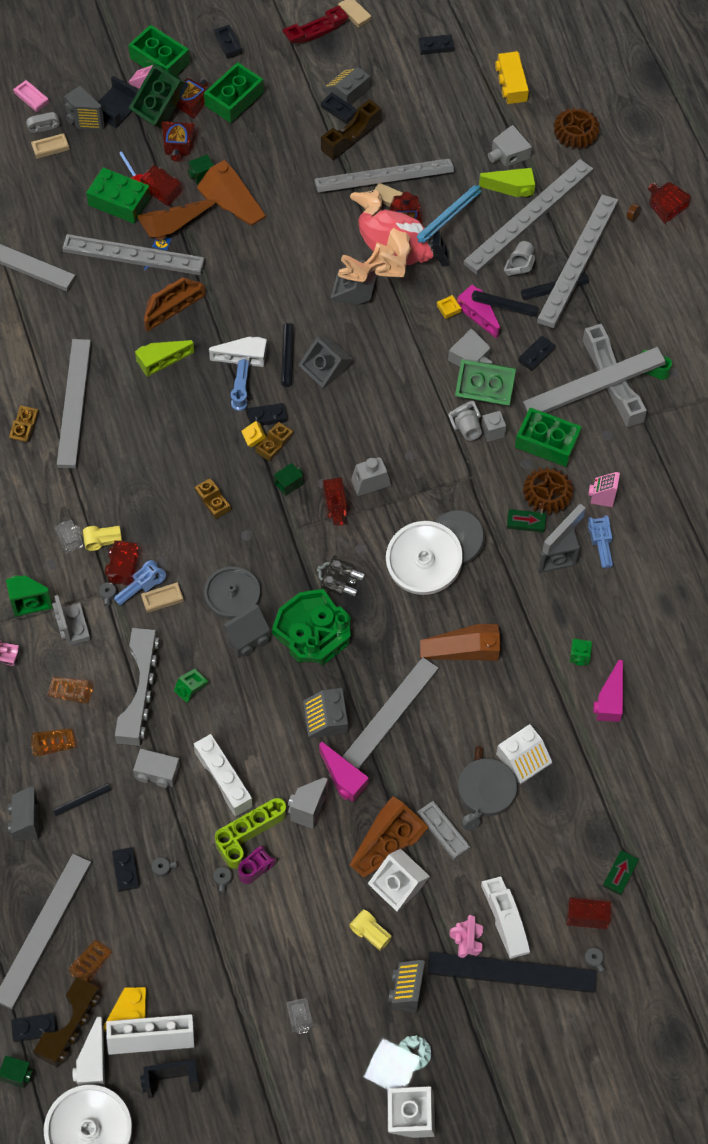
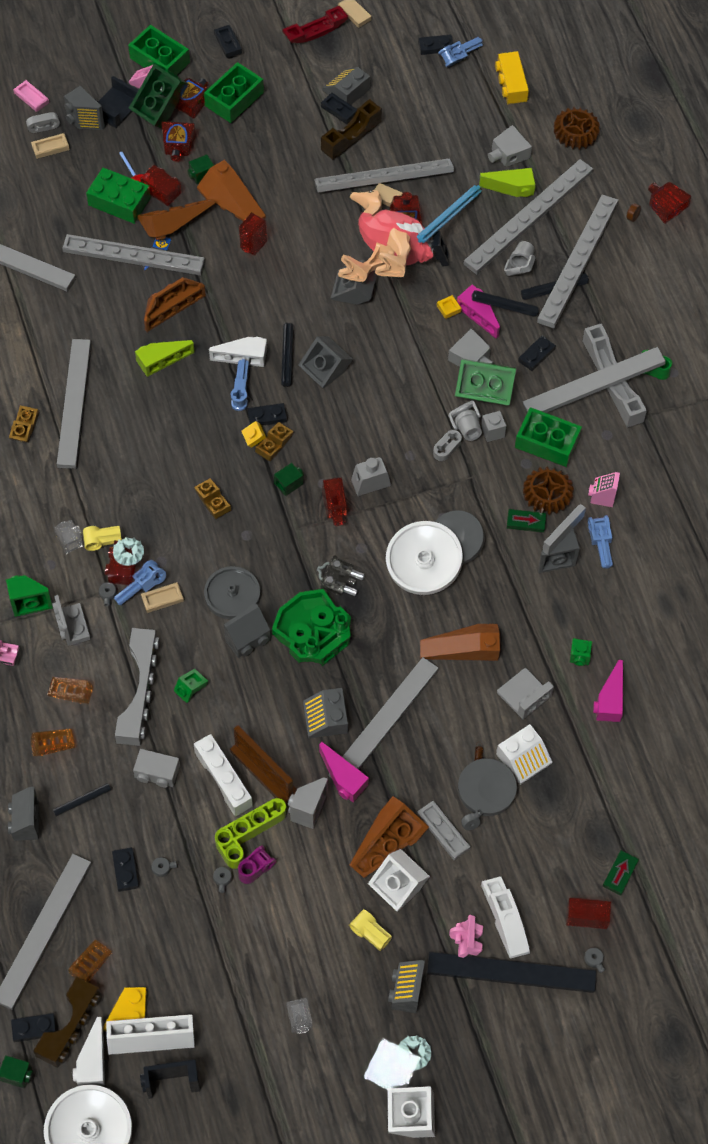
(127, 558): none -> light aqua gear
(252, 234): none -> clear red brick
(262, 766): none -> reddish brown fence
(449, 447): none -> light grey beam
(458, 51): none -> medium blue connector
(525, 693): none -> light grey bracket

